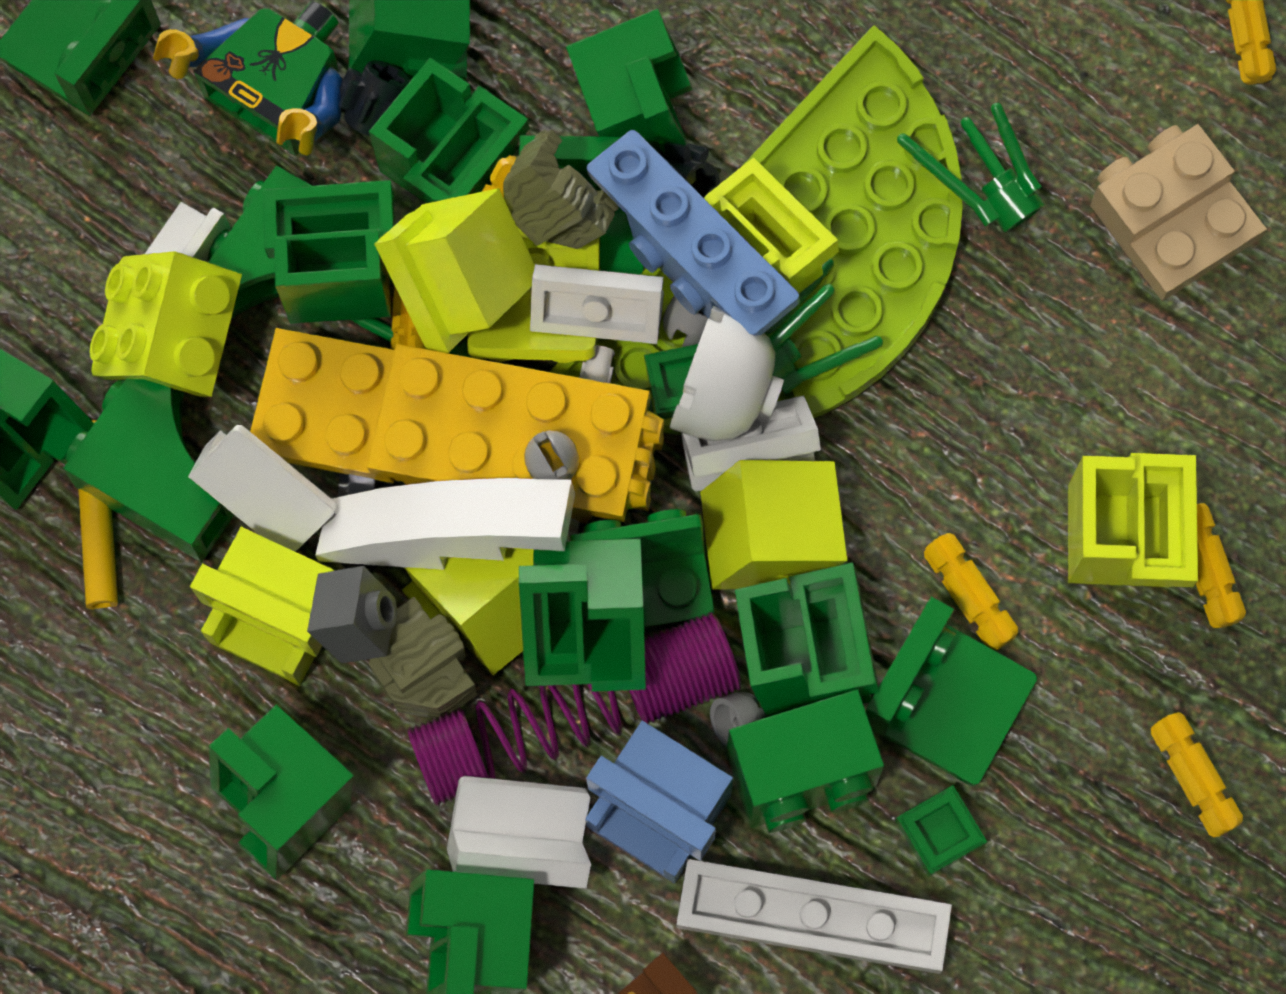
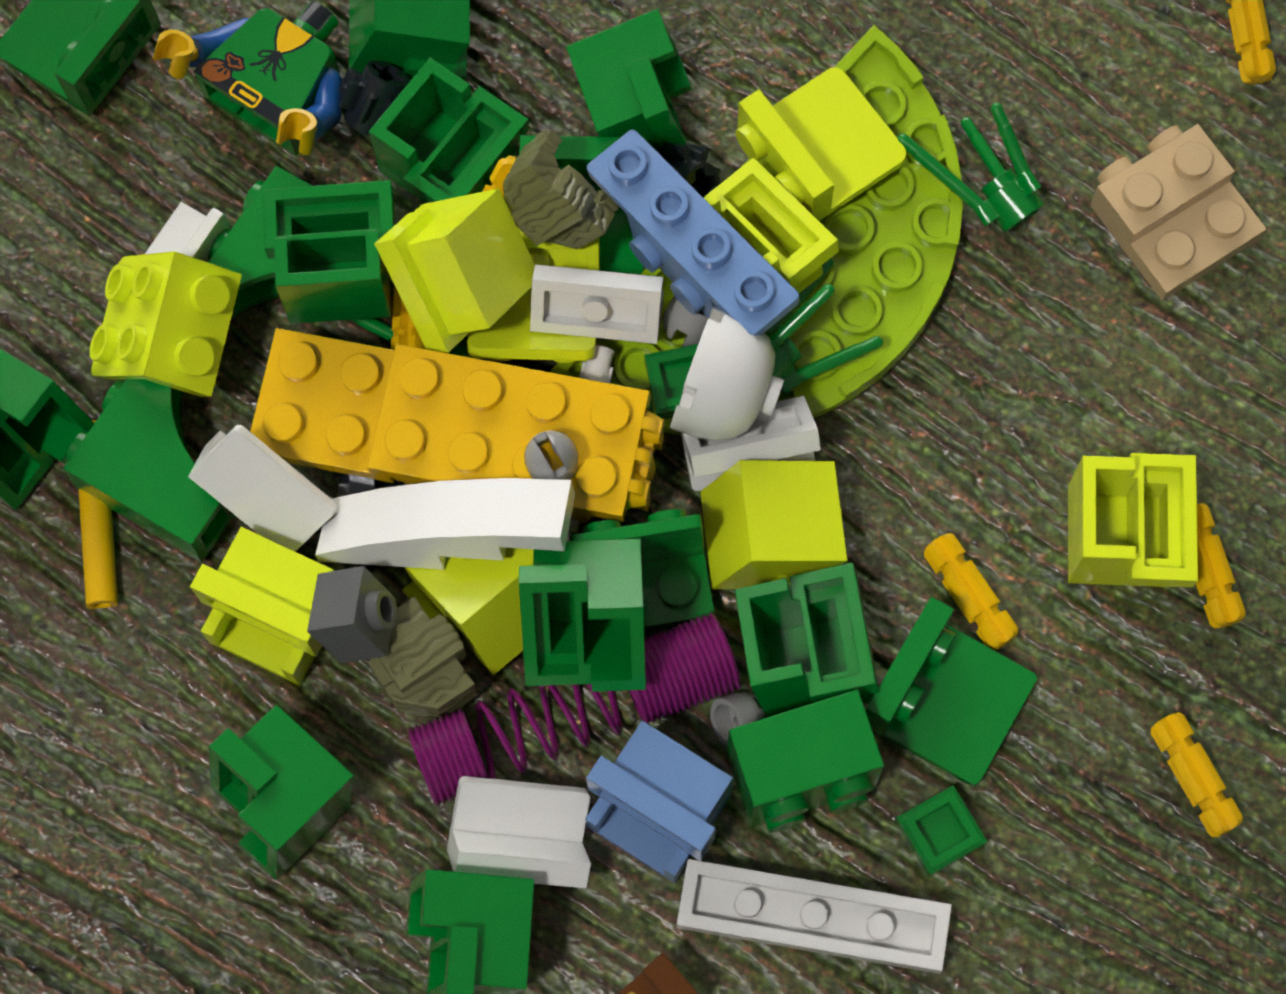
(820, 141): none -> neon yellow bracket

